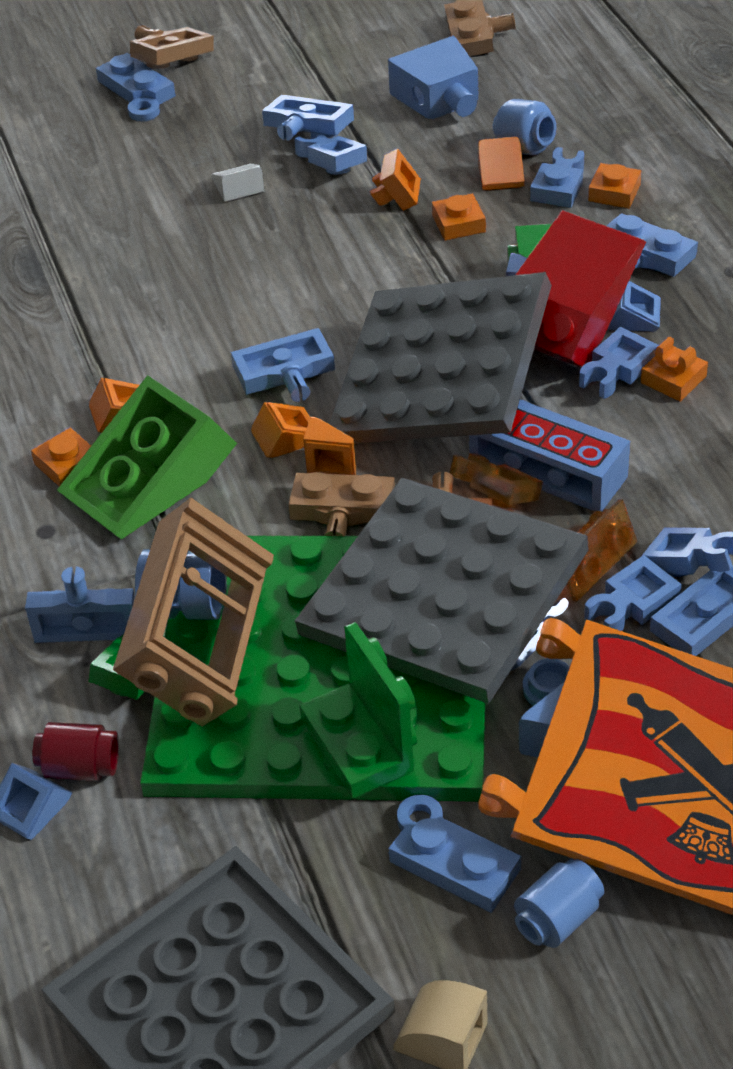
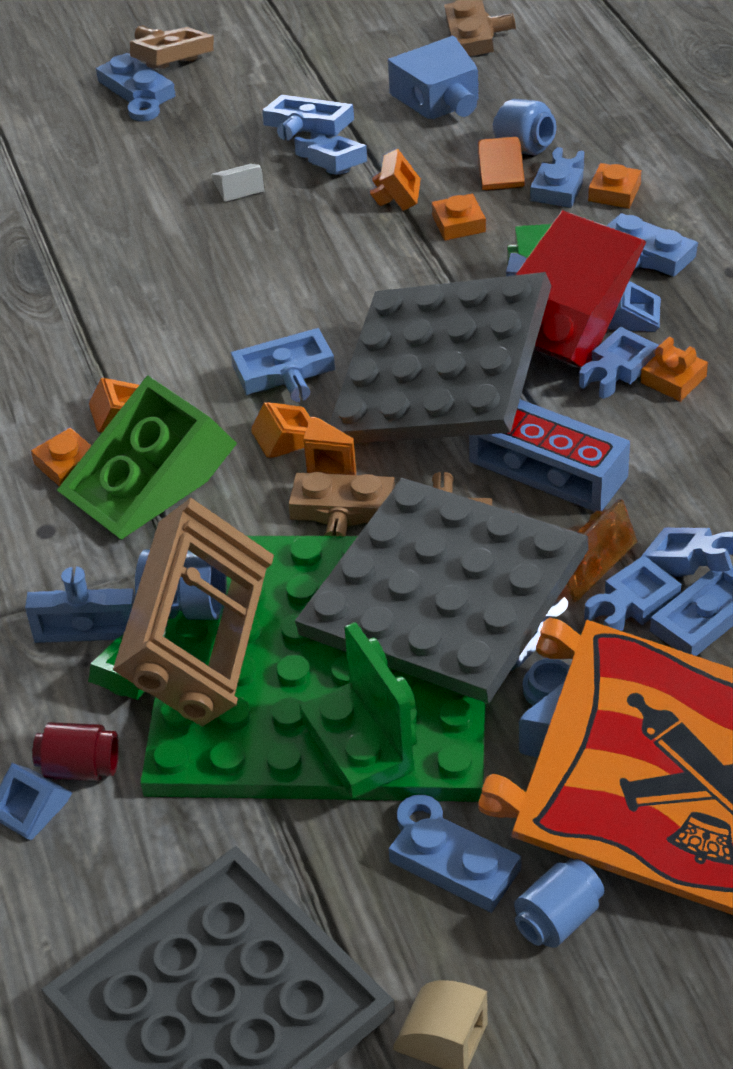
(500, 482): clear orange plate -> none

